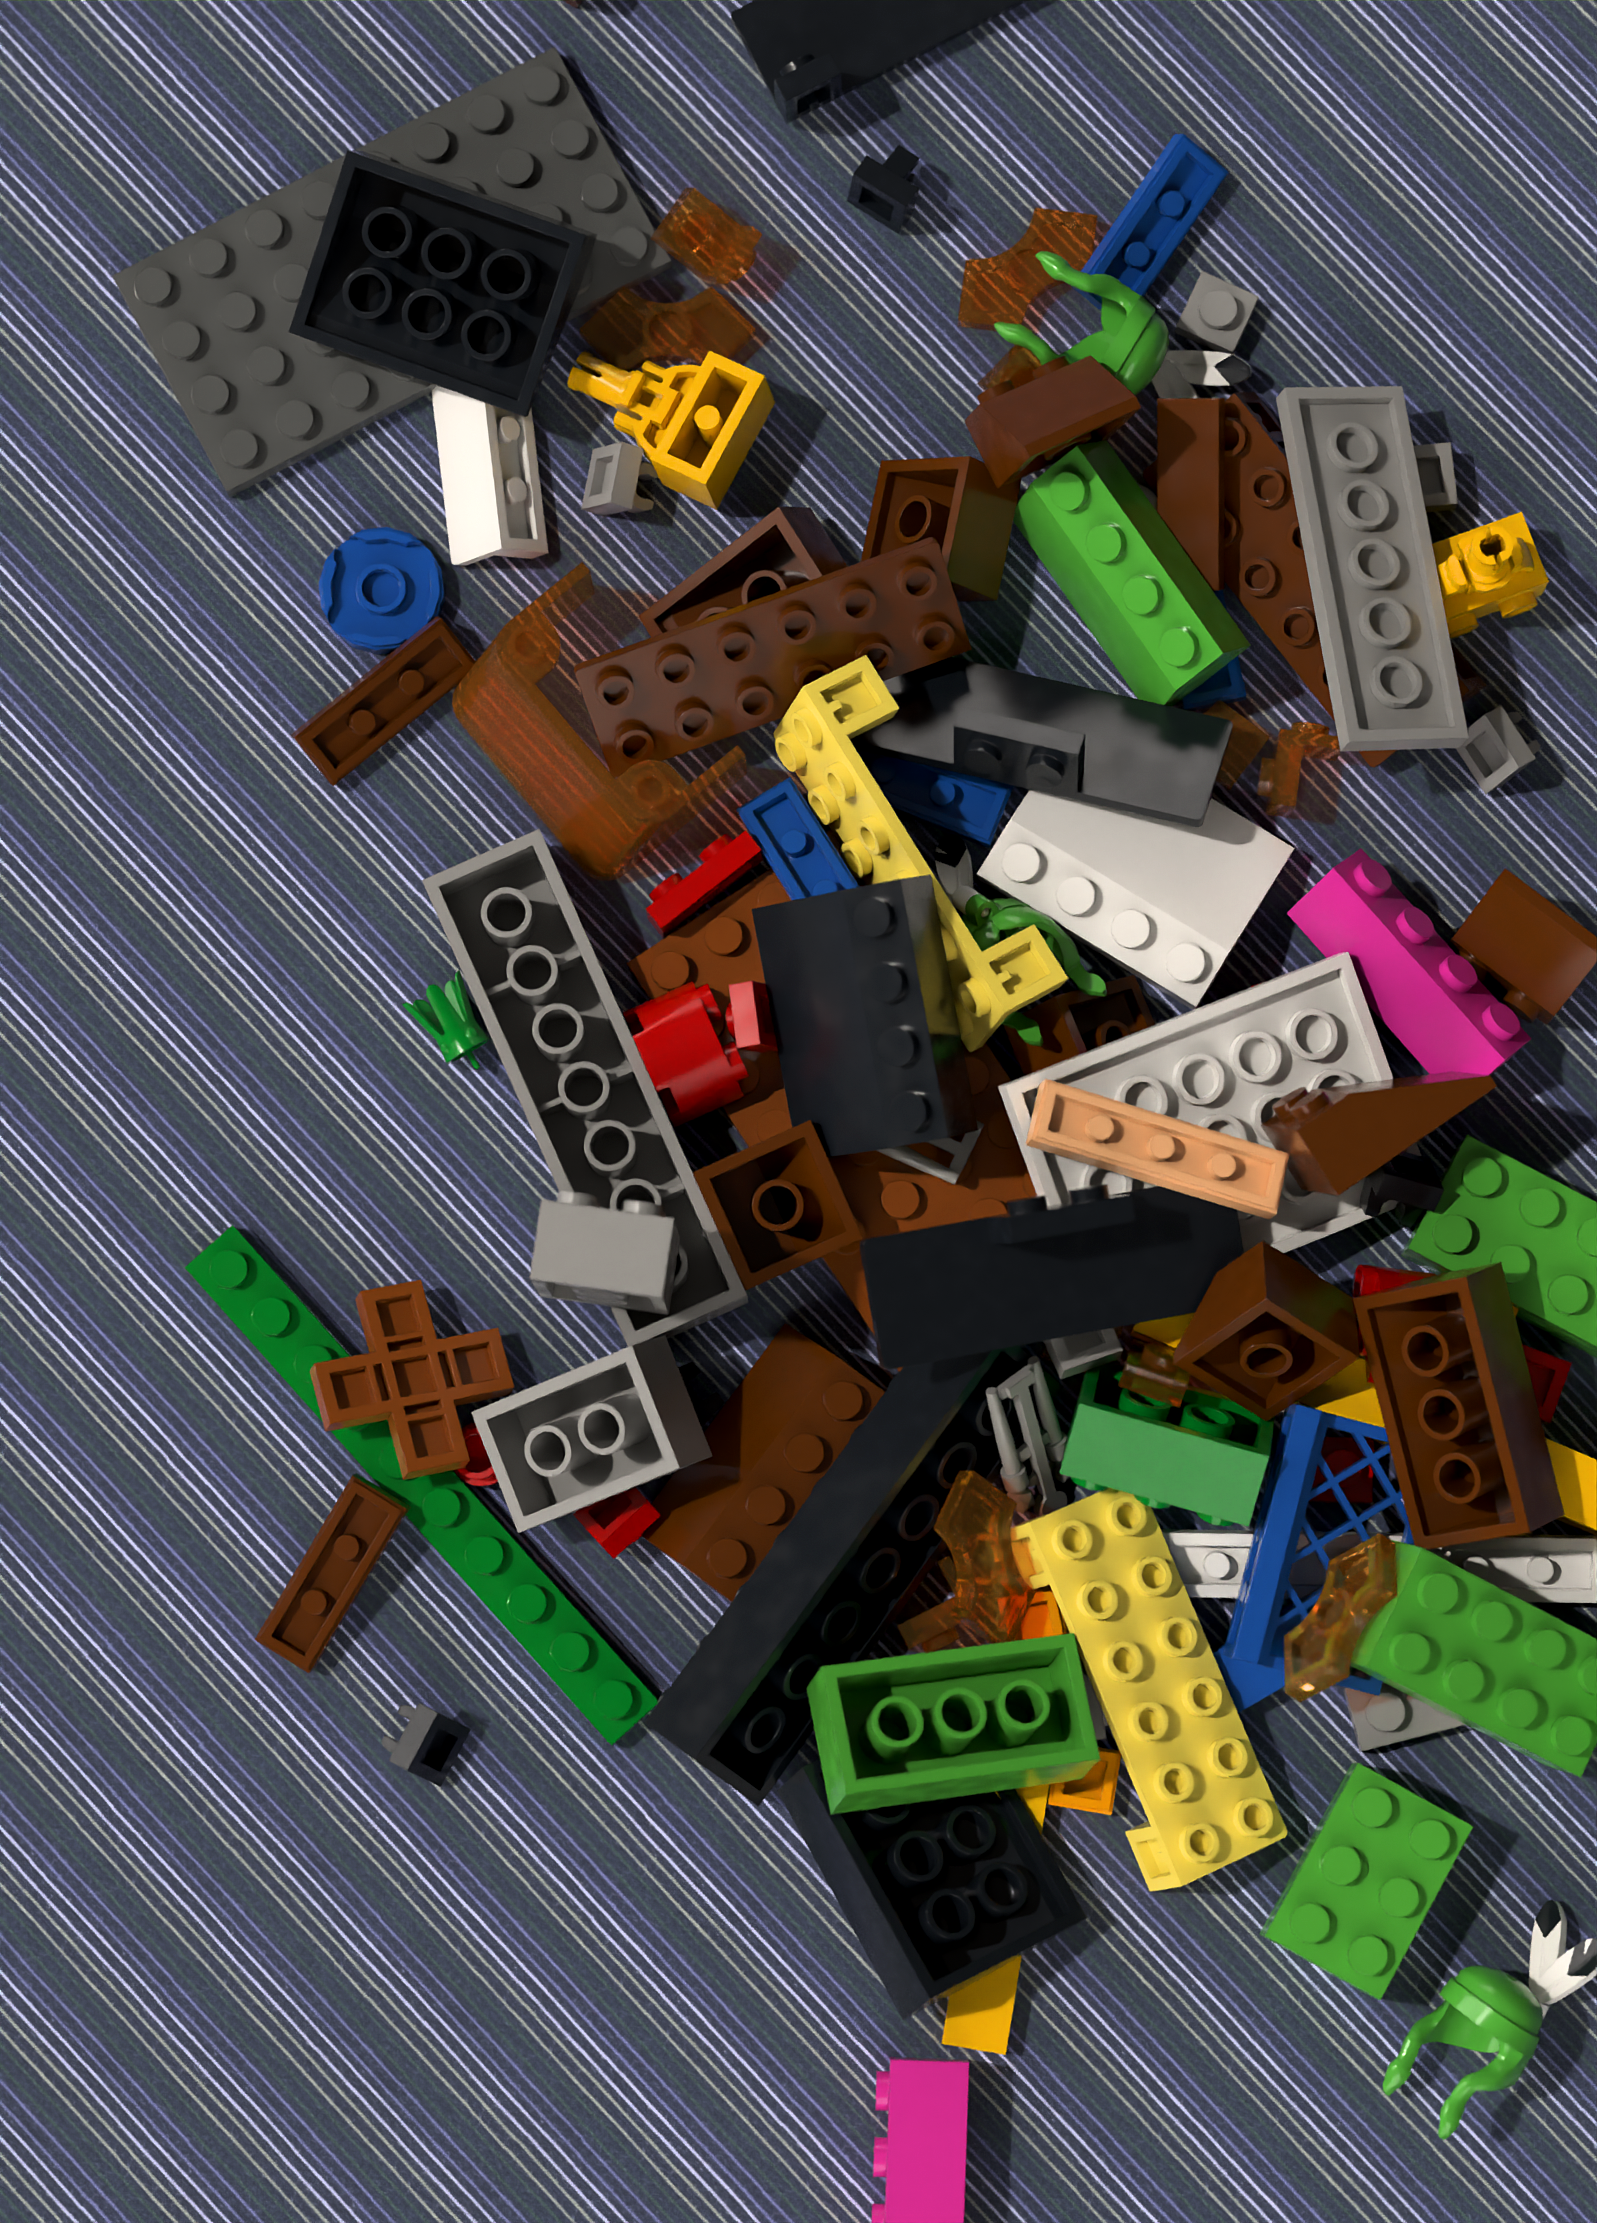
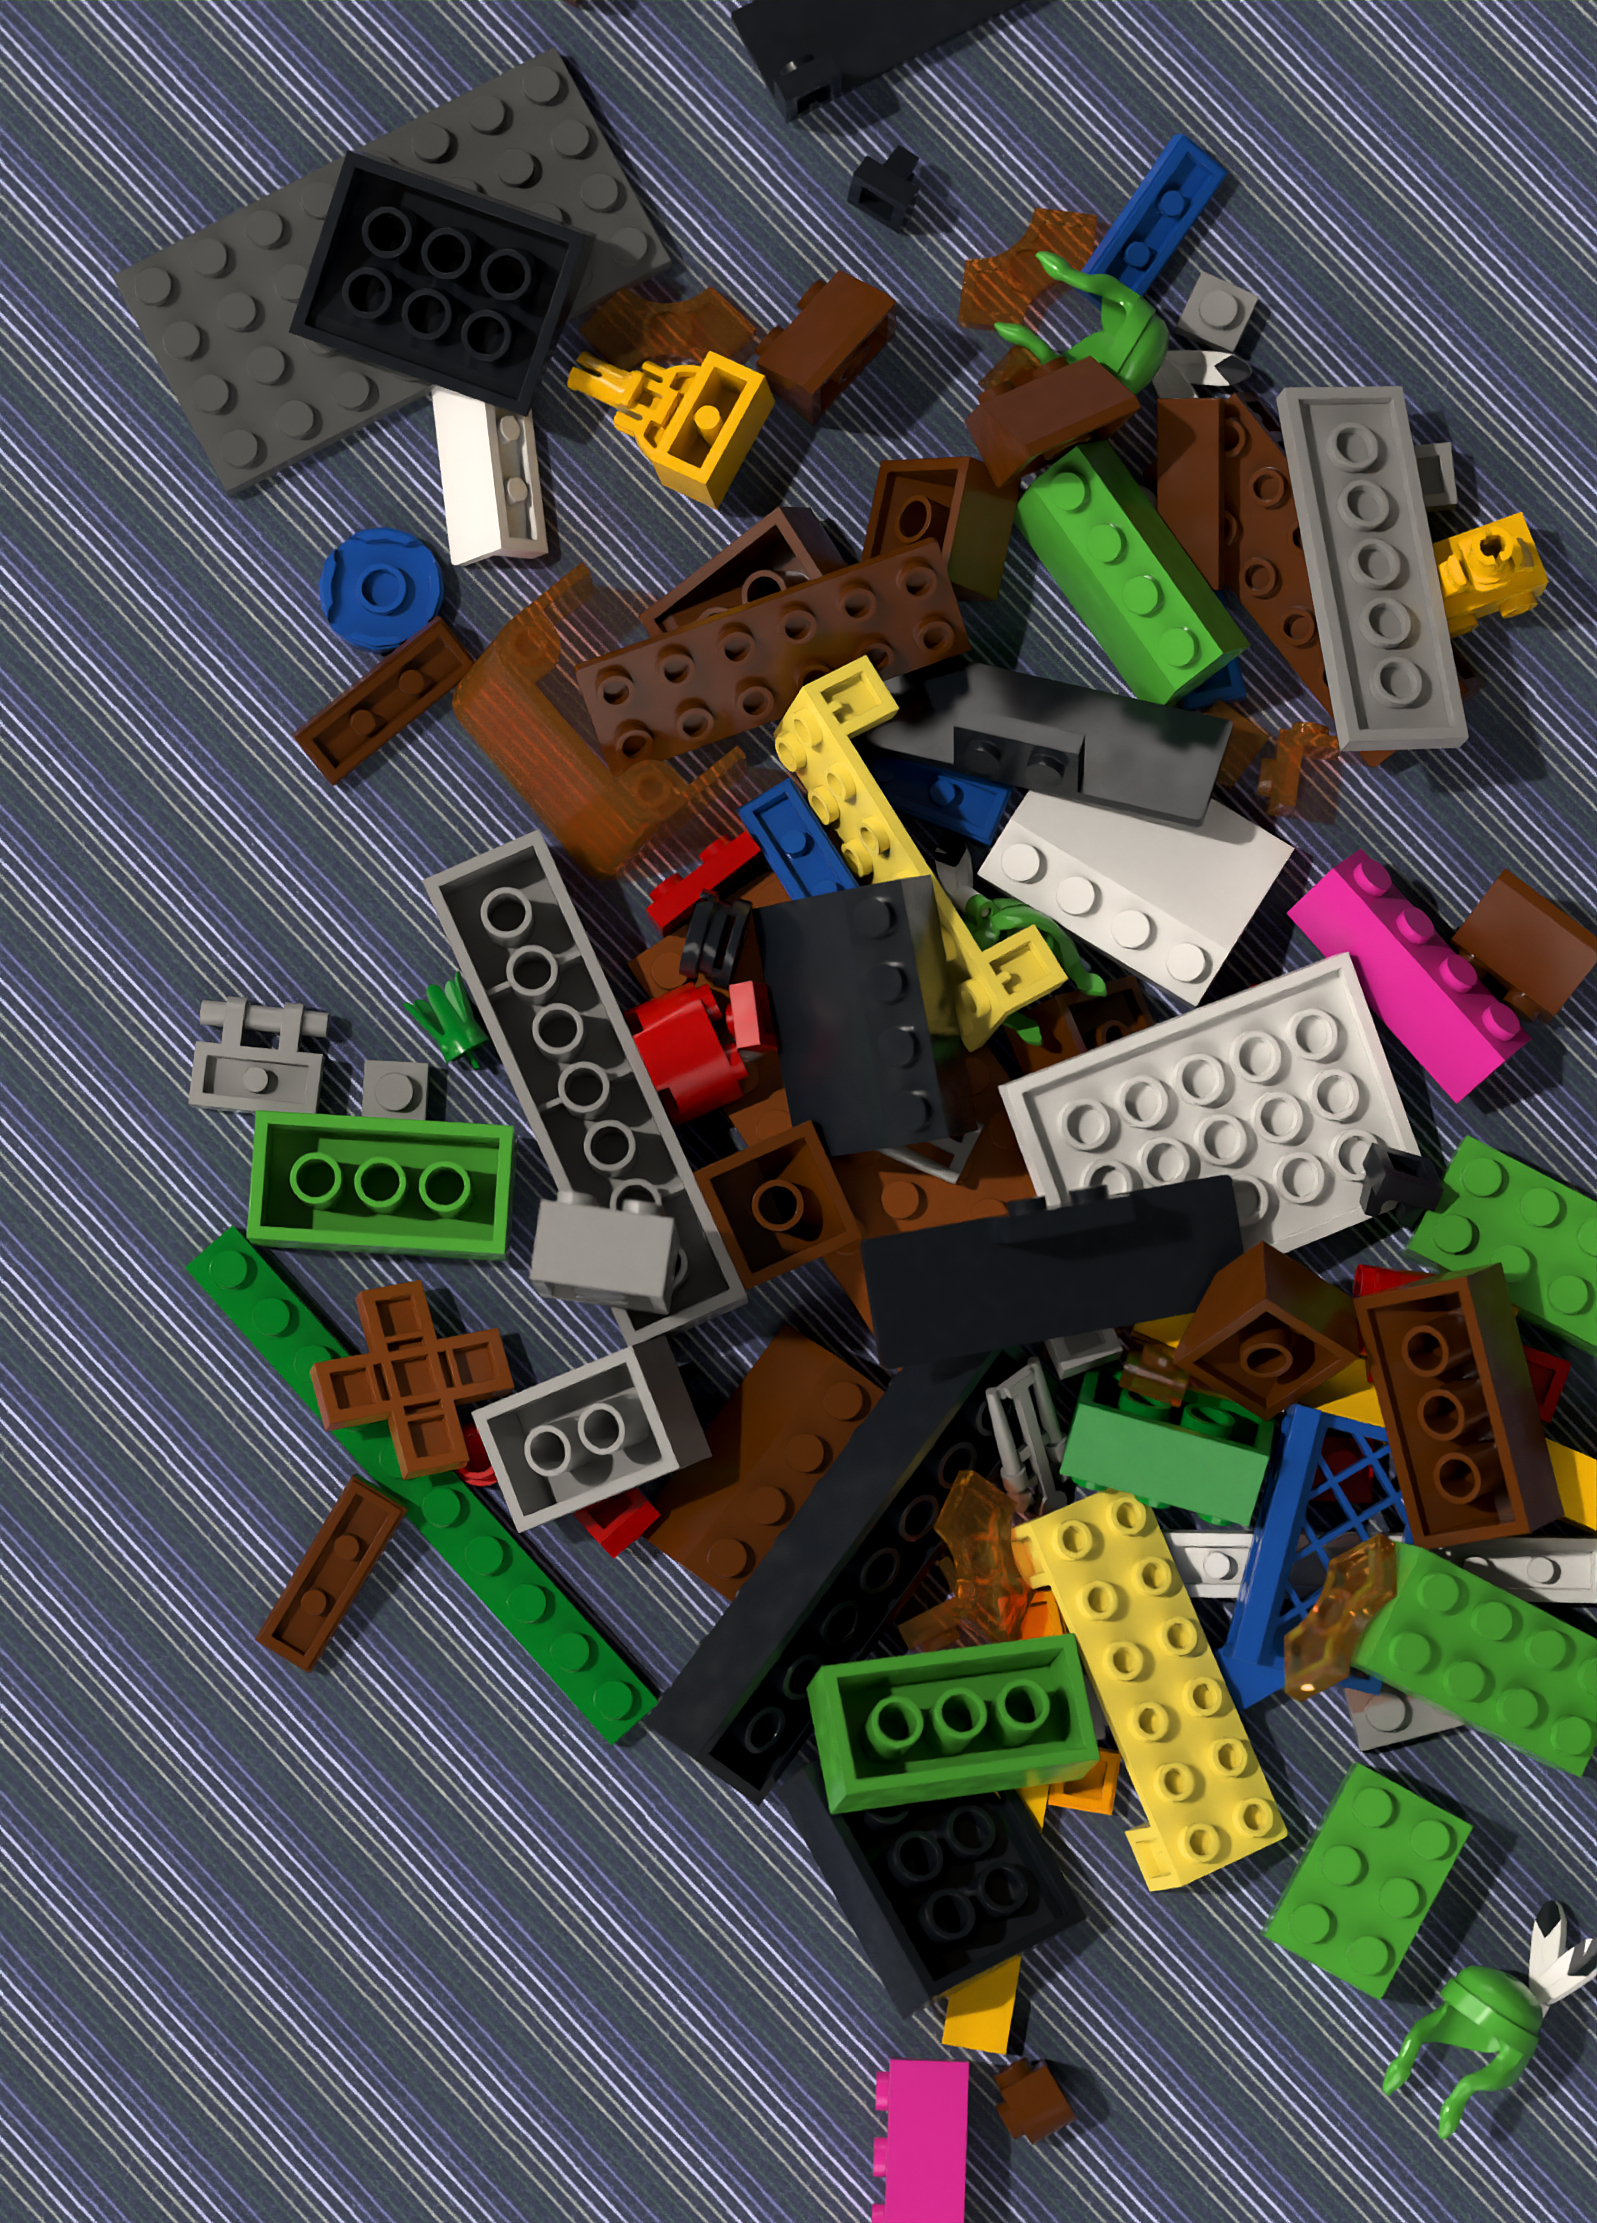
(254, 1077): none -> light grey plate
(382, 1185): none -> bright green brick
(396, 1089): none -> light grey plate
(427, 1743): black tile -> none
(614, 480): light grey tile -> none
(707, 239): clear orange bracket -> none
(708, 937): none -> black wheel
(827, 344): none -> reddish brown slope
(1032, 2100): none -> reddish brown plate
(1157, 1149): light nougat tile -> none
(1356, 1128): reddish brown slope -> none
(1496, 749): light grey tile -> none

